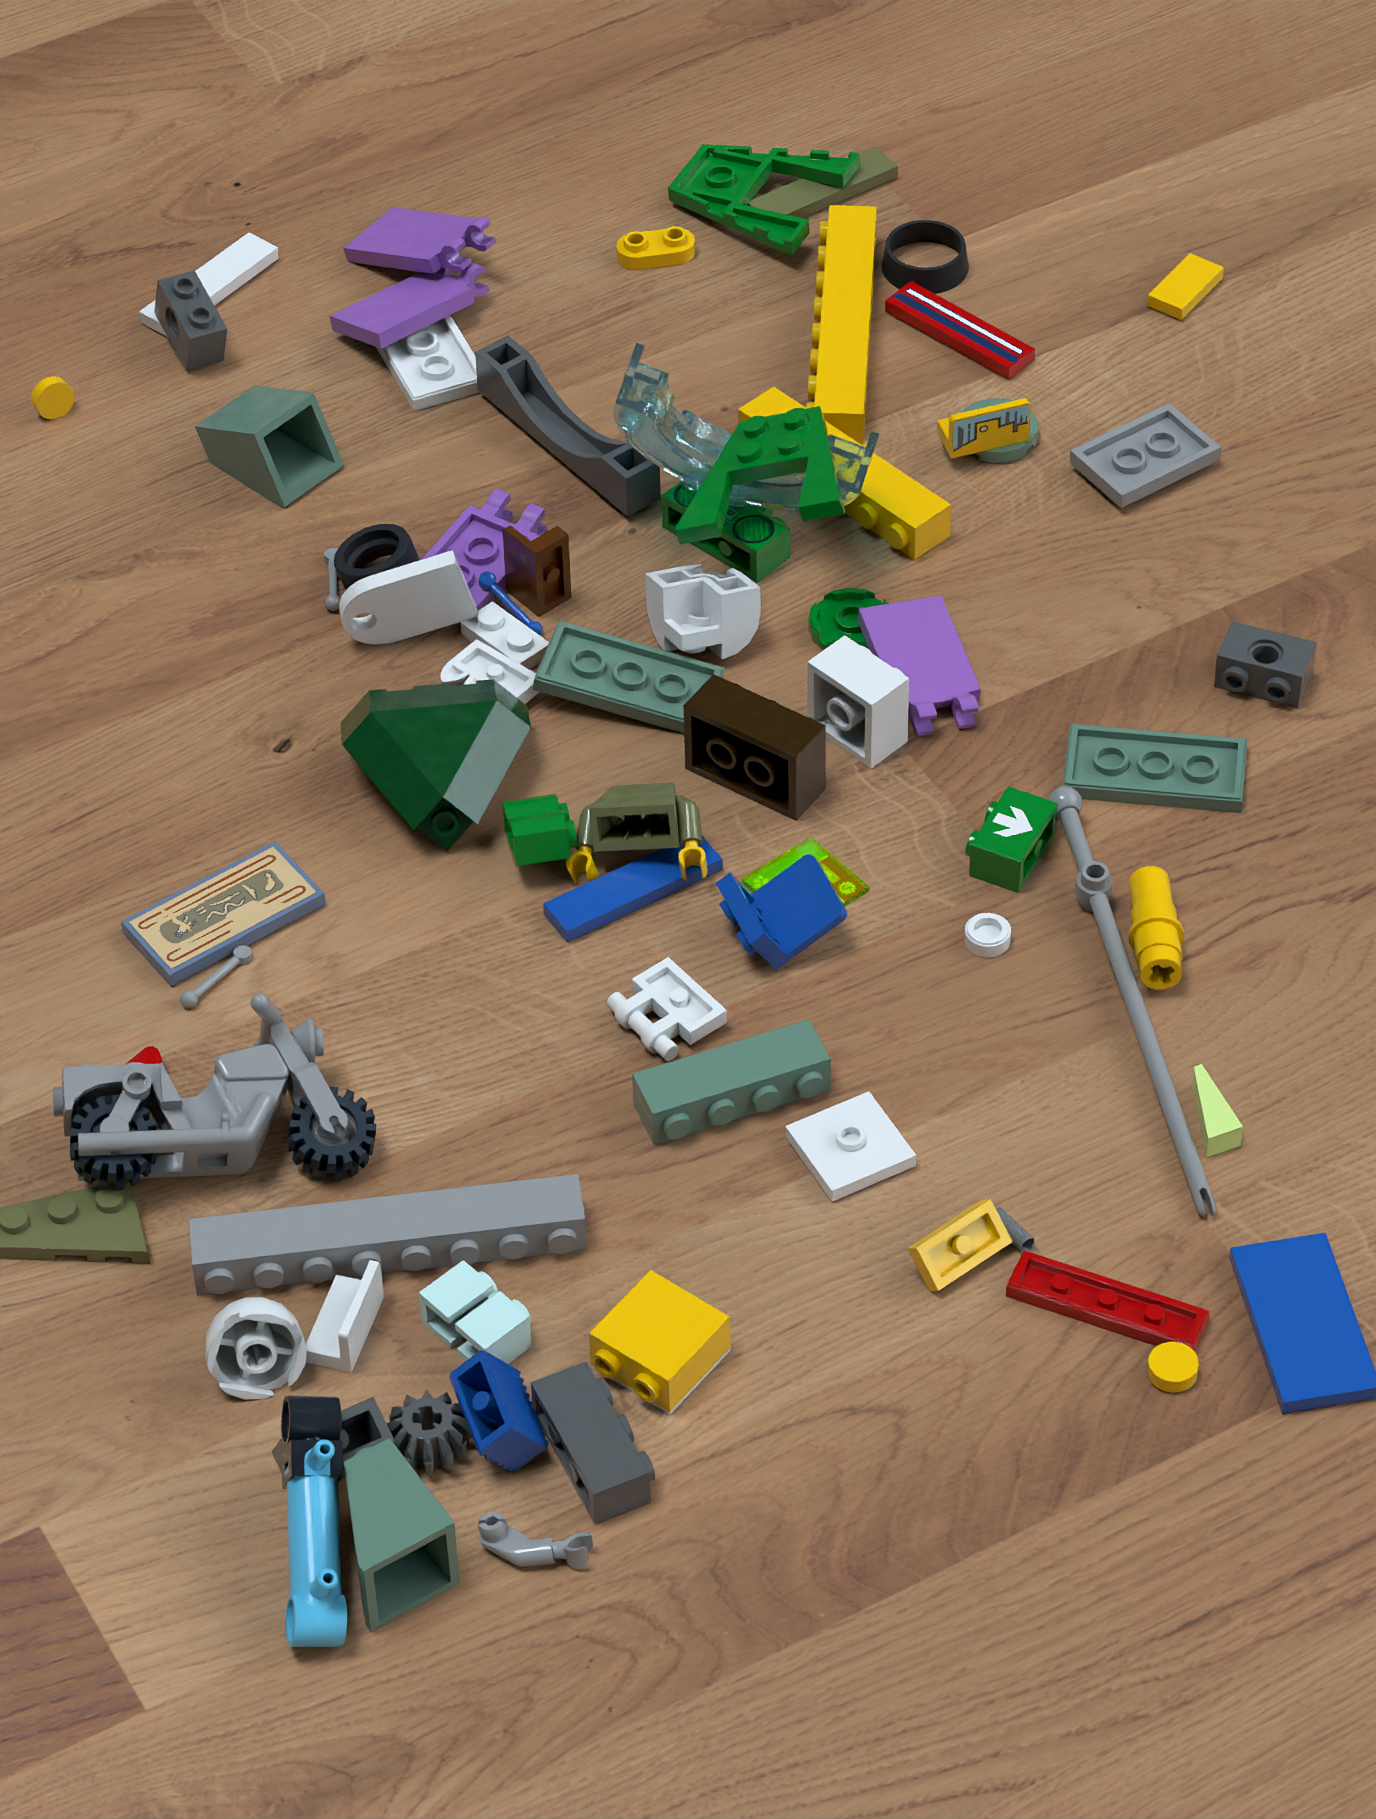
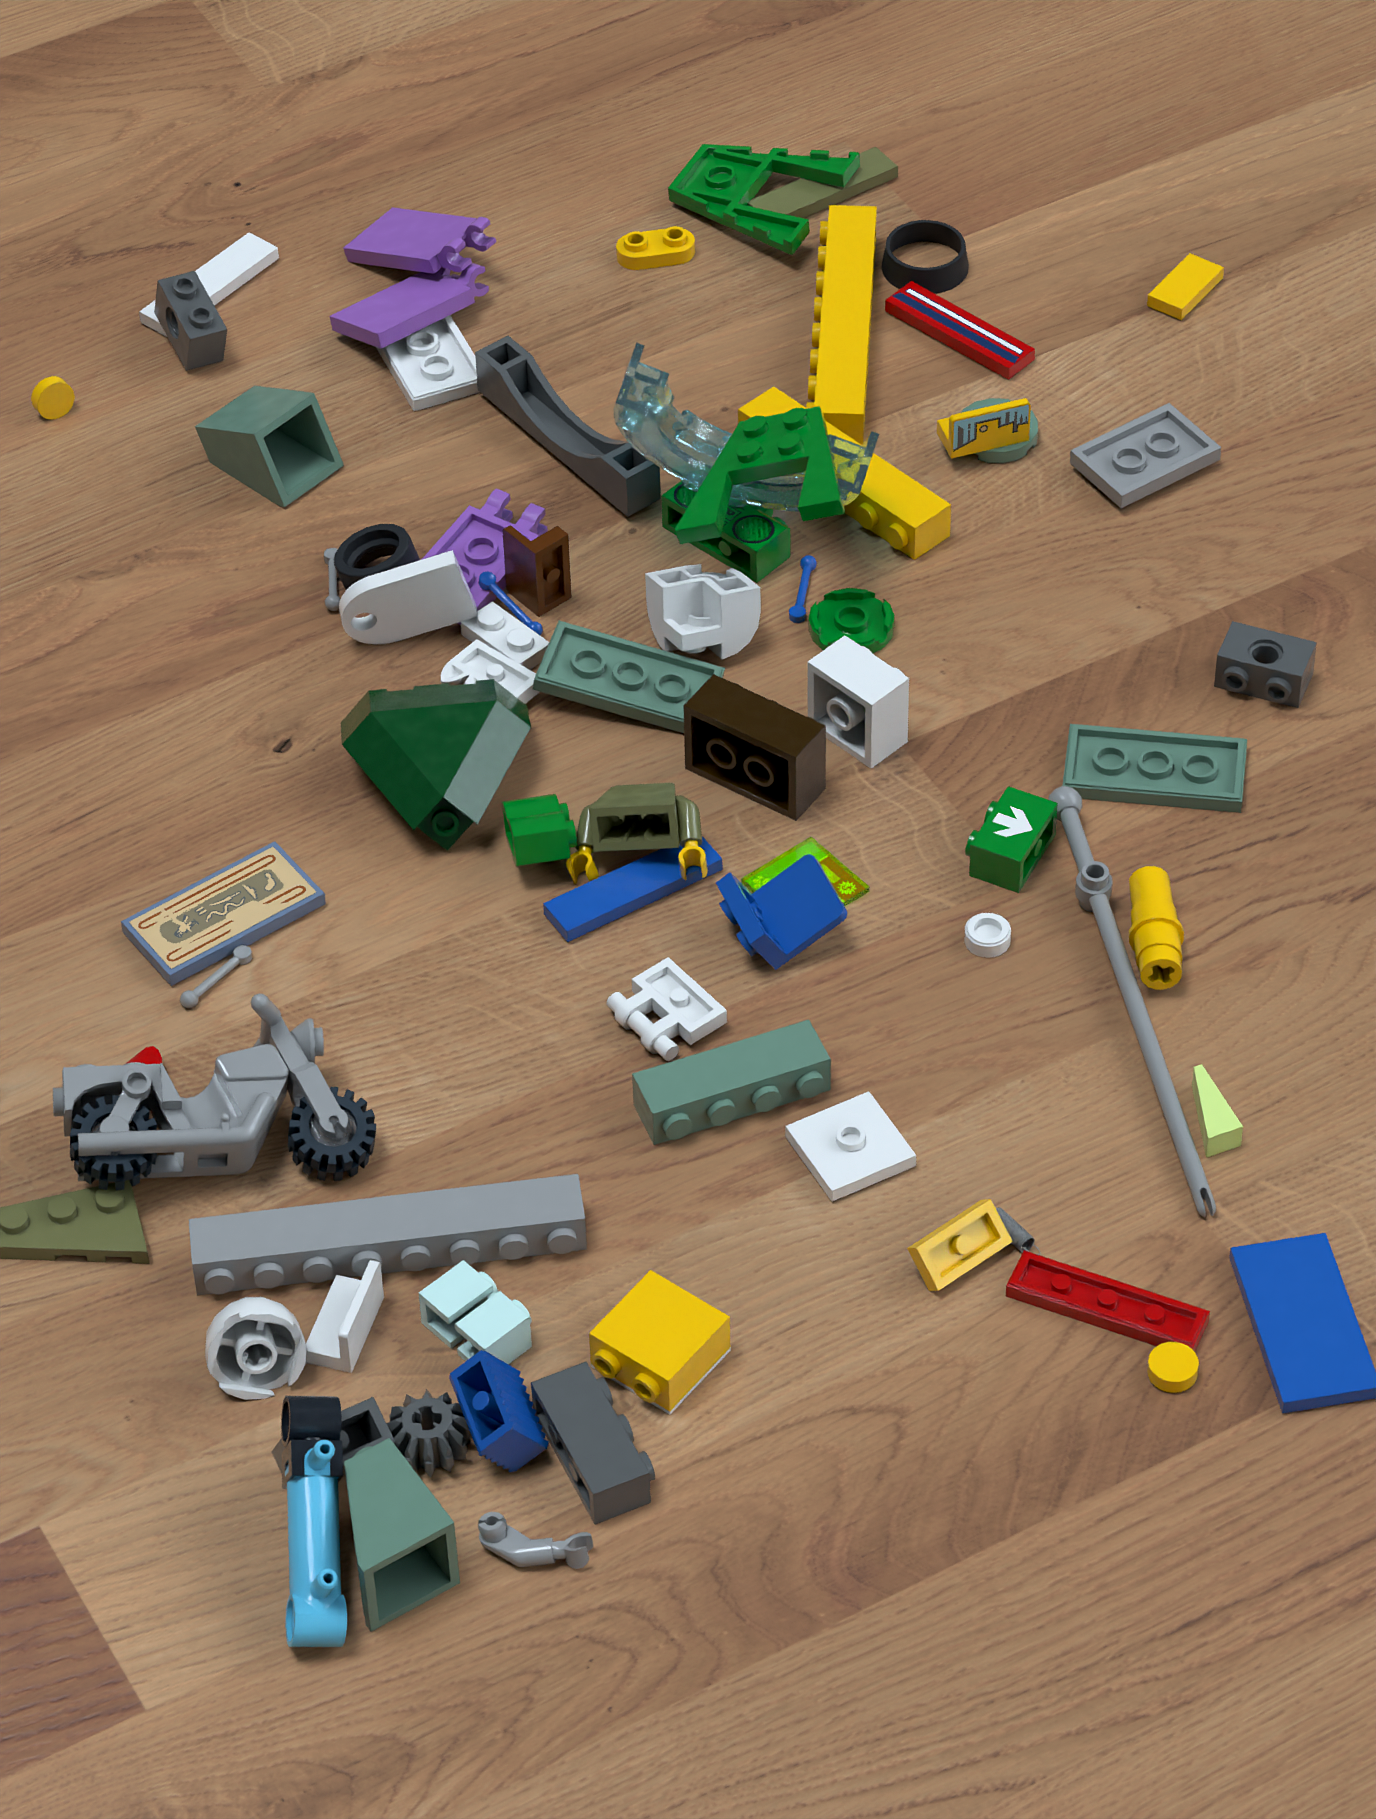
(798, 612): none -> blue hinge
(926, 648): medium lavender tile -> none

